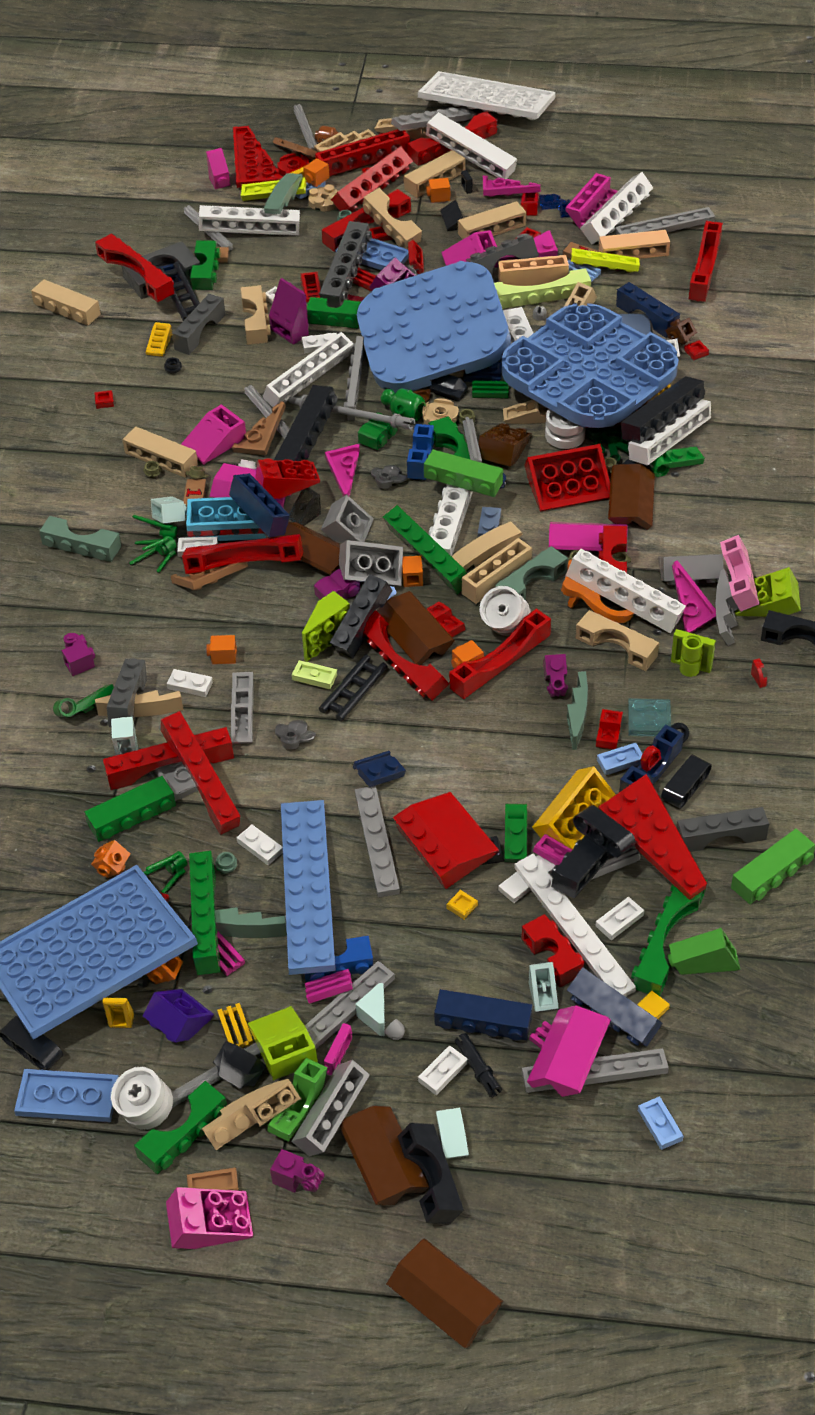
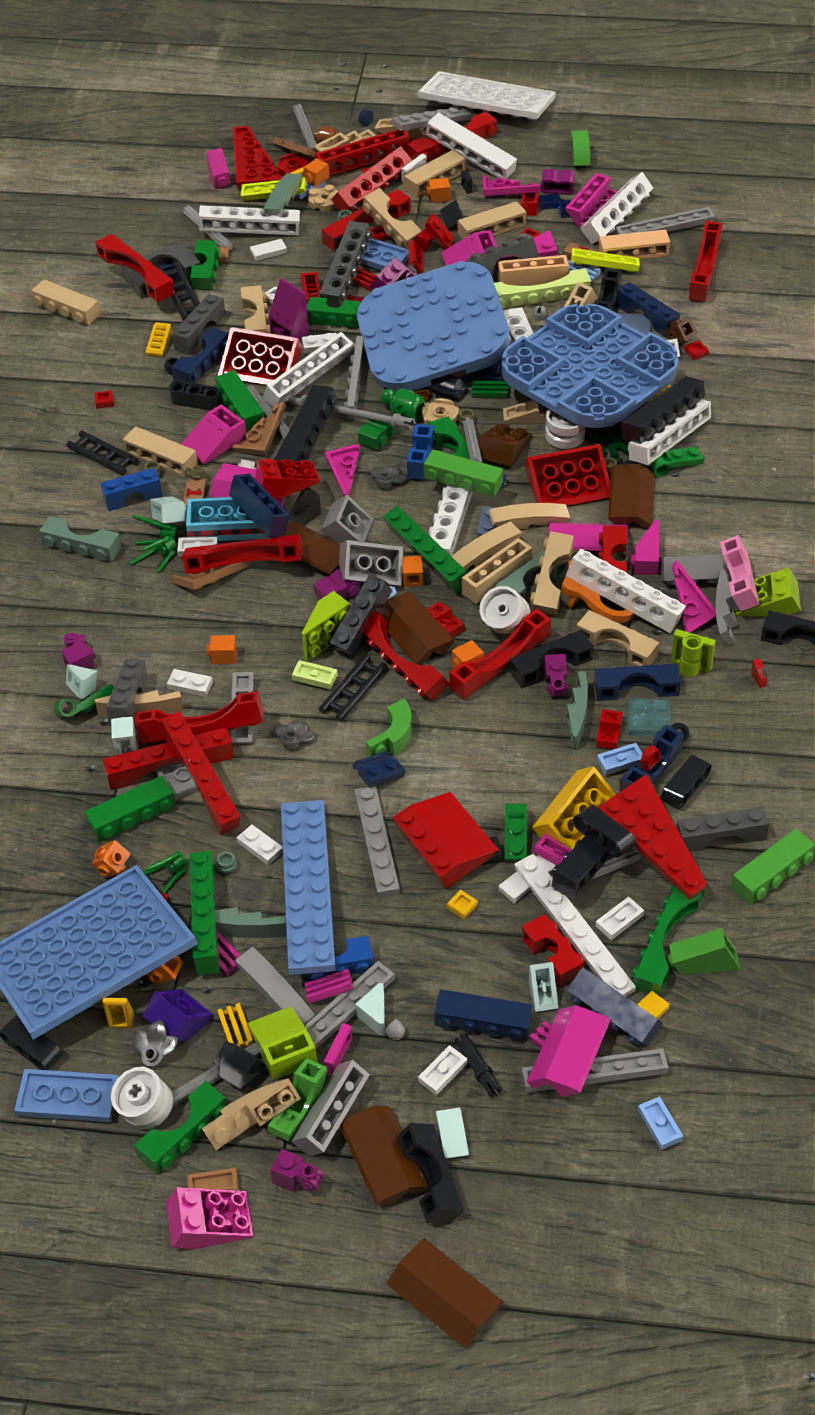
(81, 680): none -> light aqua slope
(105, 460): none -> black bar
(118, 489): none -> blue arch
(154, 1040): none -> flat silver plate
(192, 368): none -> dark blue arch
(194, 395): none -> black beam
(238, 398): none -> green brick
(241, 711): none -> red arch
(259, 355): none -> red slope
(268, 249): none -> white tile
(272, 984): none -> light grey slope
(365, 117): none -> dark blue tile
(397, 735): none -> bright green arch
(413, 165): none -> white tile
(424, 240): none -> red slope
(439, 231): none -> red plate
(527, 666): none -> black arch
(530, 513): none -> tan slope
(558, 181): none -> magenta brick
(558, 550): none -> tan arch
(580, 147): none -> bright green arch
(608, 293): none -> black arch
(647, 552): none -> dark pink slope
(659, 678): none -> dark blue arch

